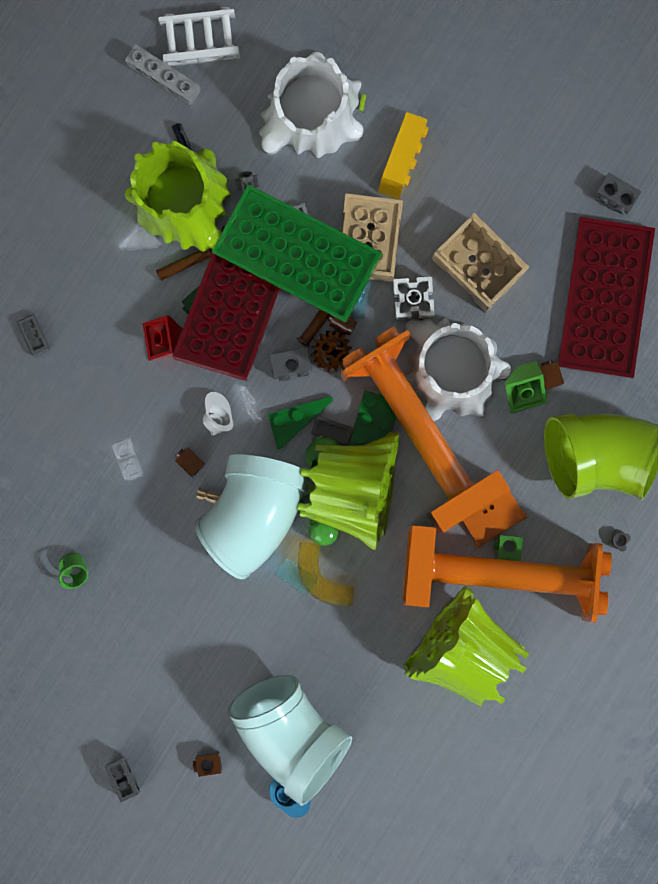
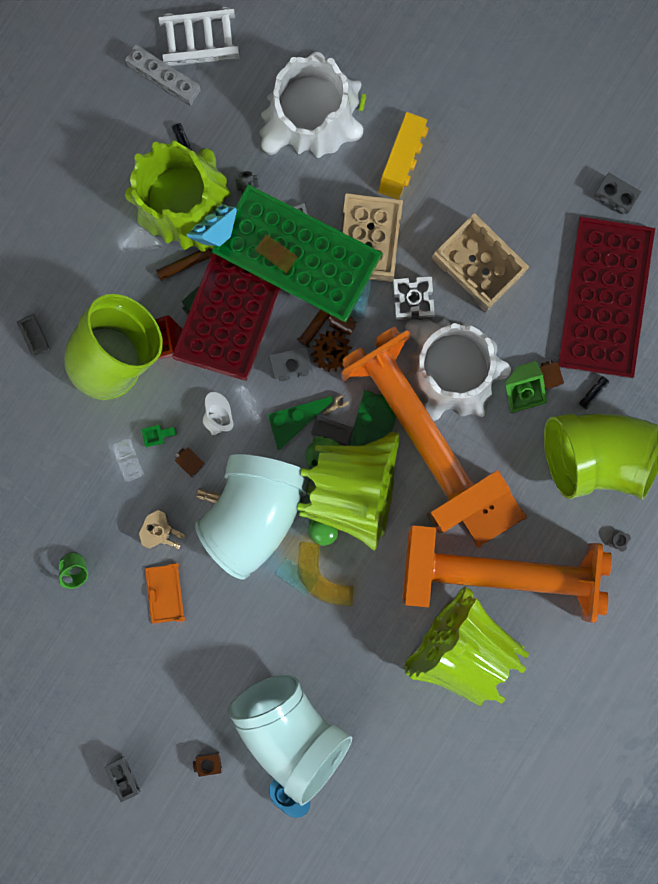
(91, 366): none -> lime cylinder
(155, 435): none -> green plate
(160, 532): none -> tan hinge
(165, 588): none -> orange door
(215, 227): none -> medium azure slope
(276, 253): none -> clear orange plate
(338, 403): none -> tan hand
(514, 554): bright green brick -> none
(594, 392): none -> black axle

